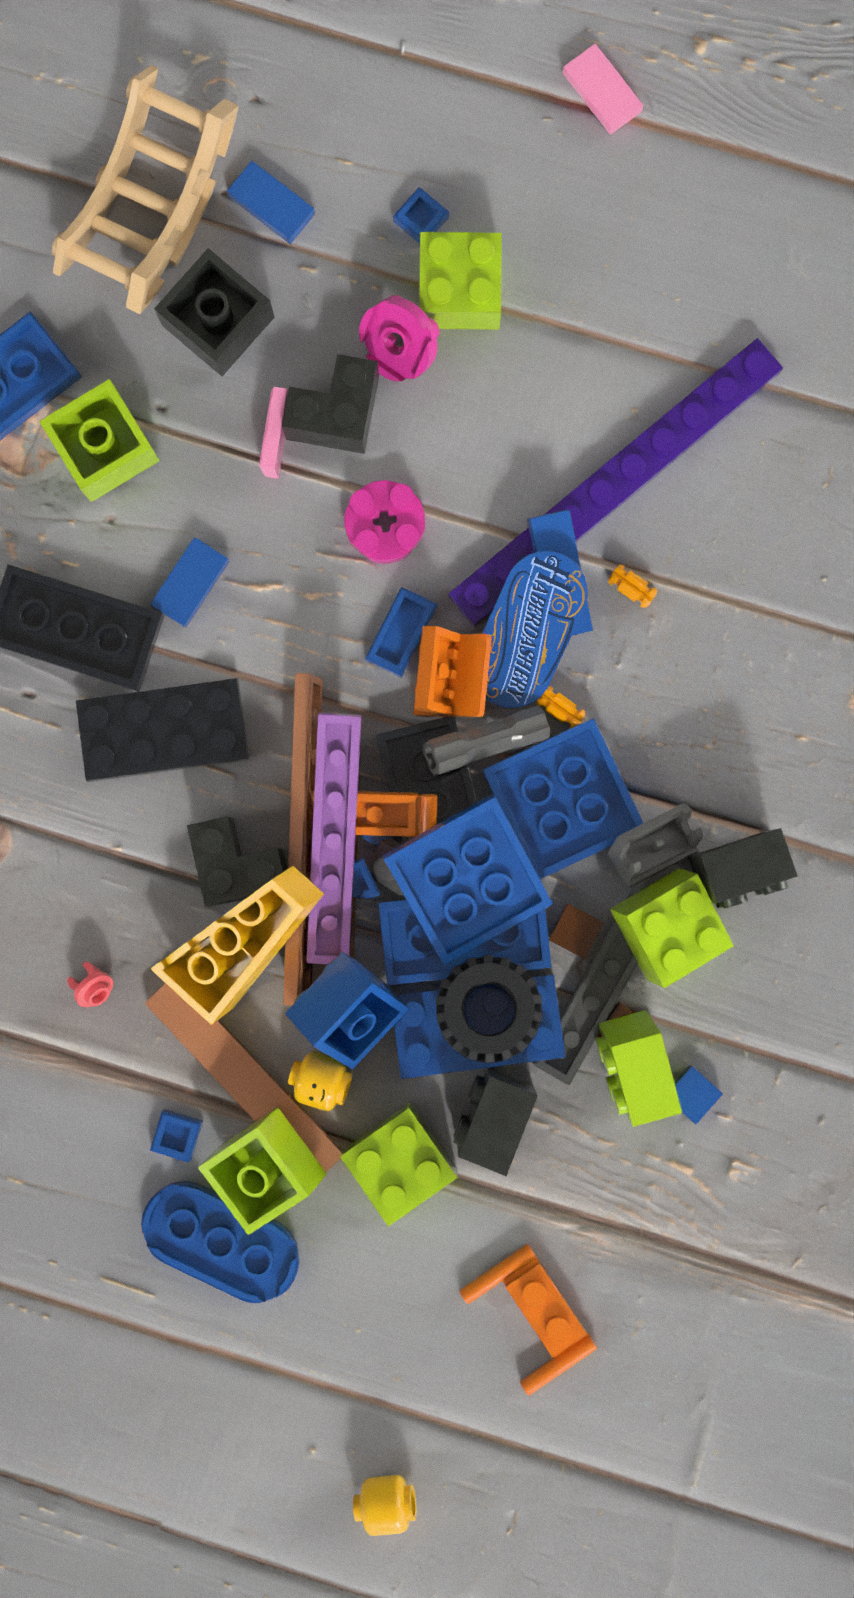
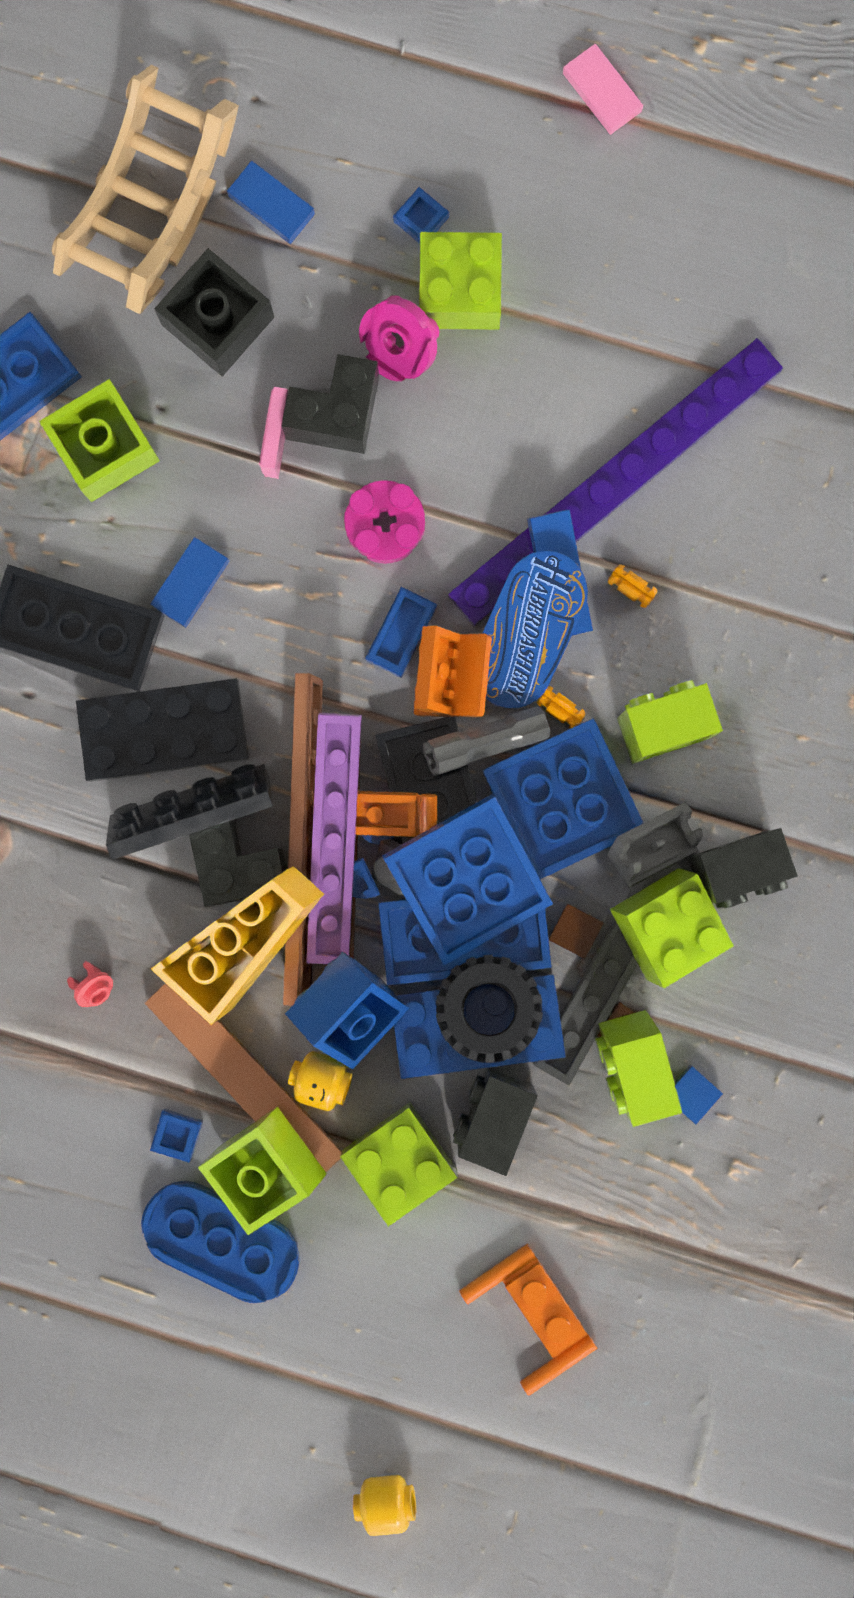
(188, 811): none -> black plate
(670, 722): none -> lime brick

